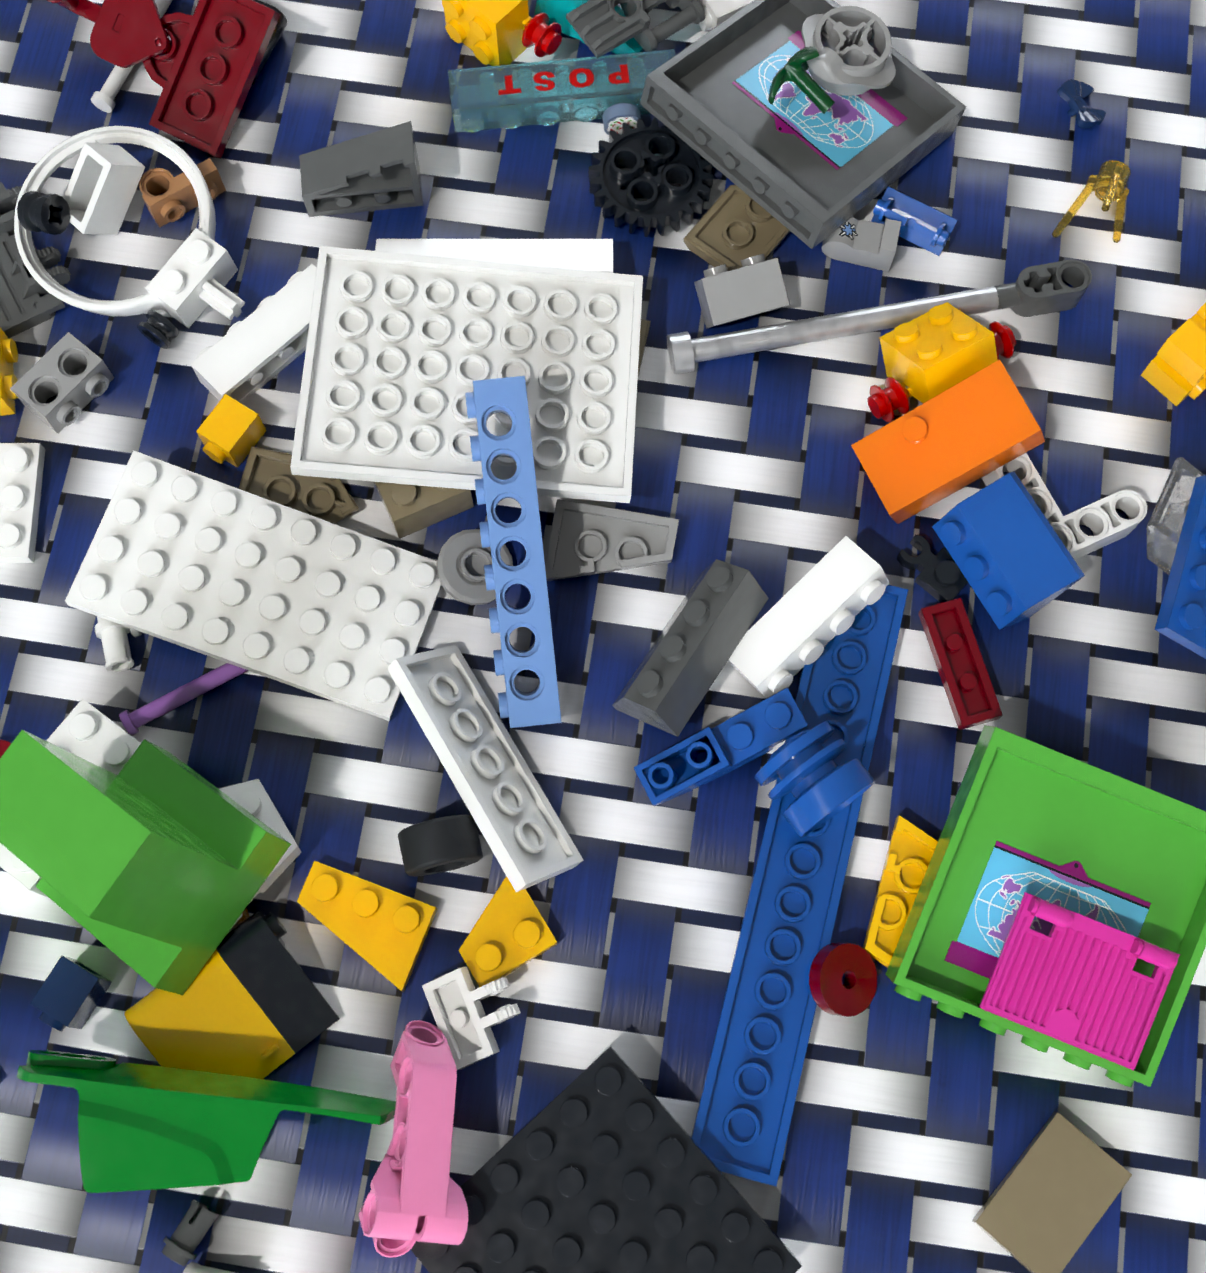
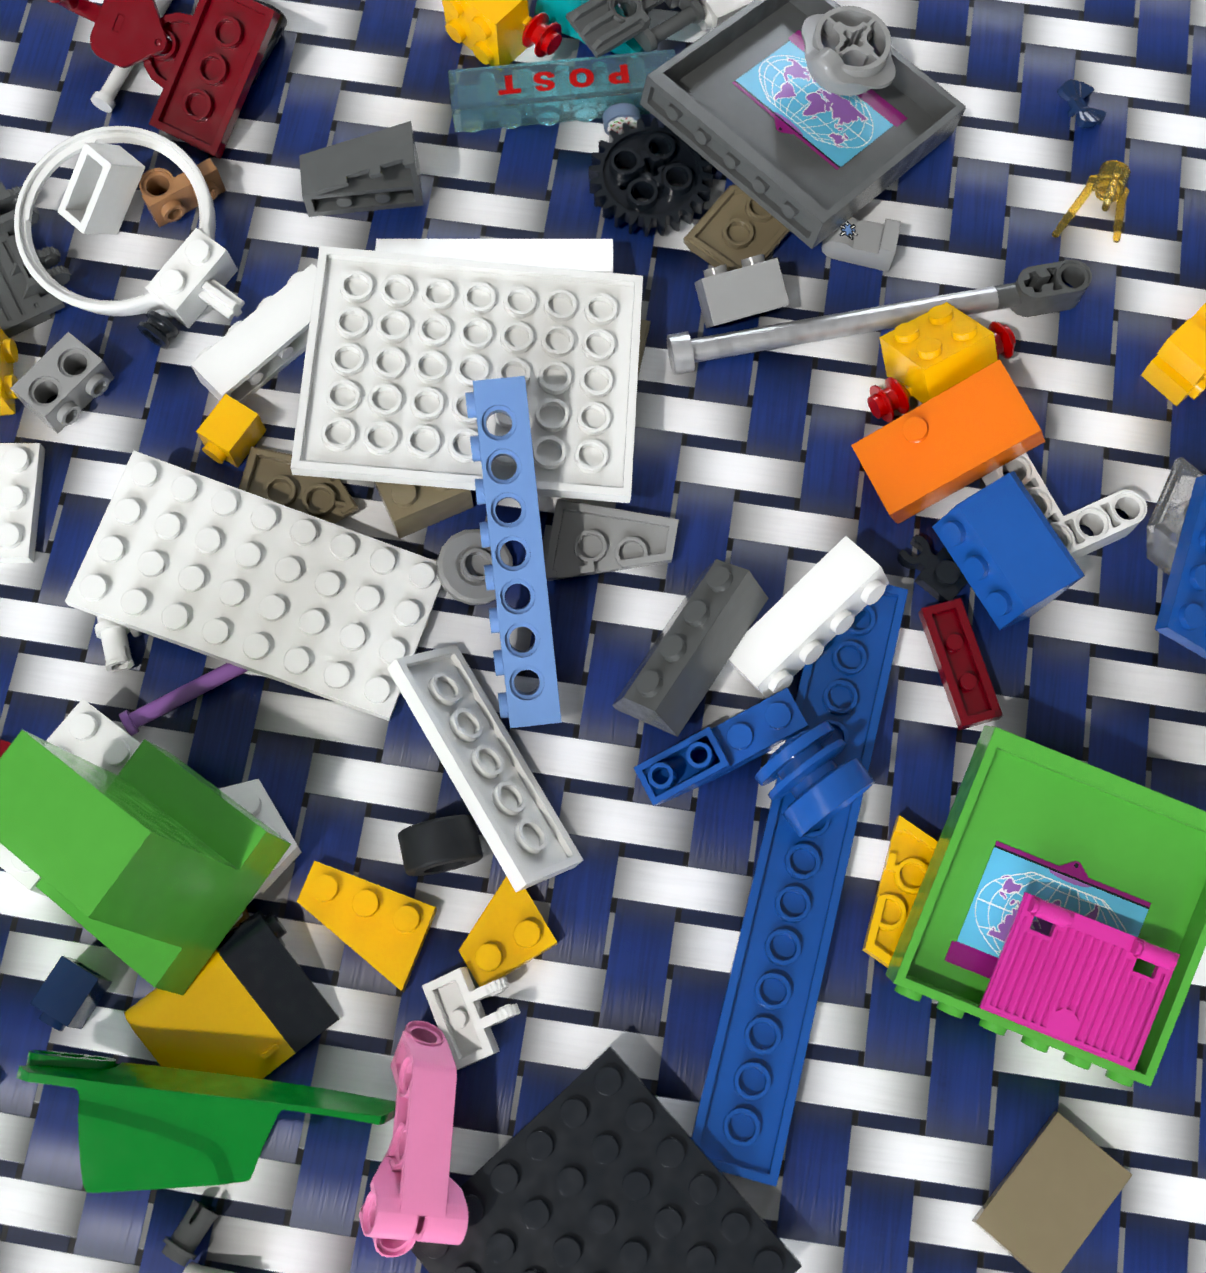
(43, 212): black wheel -> none
(796, 72): dark green plant -> none
(826, 979): dark red piece -> none
(919, 222): blue hinge -> none

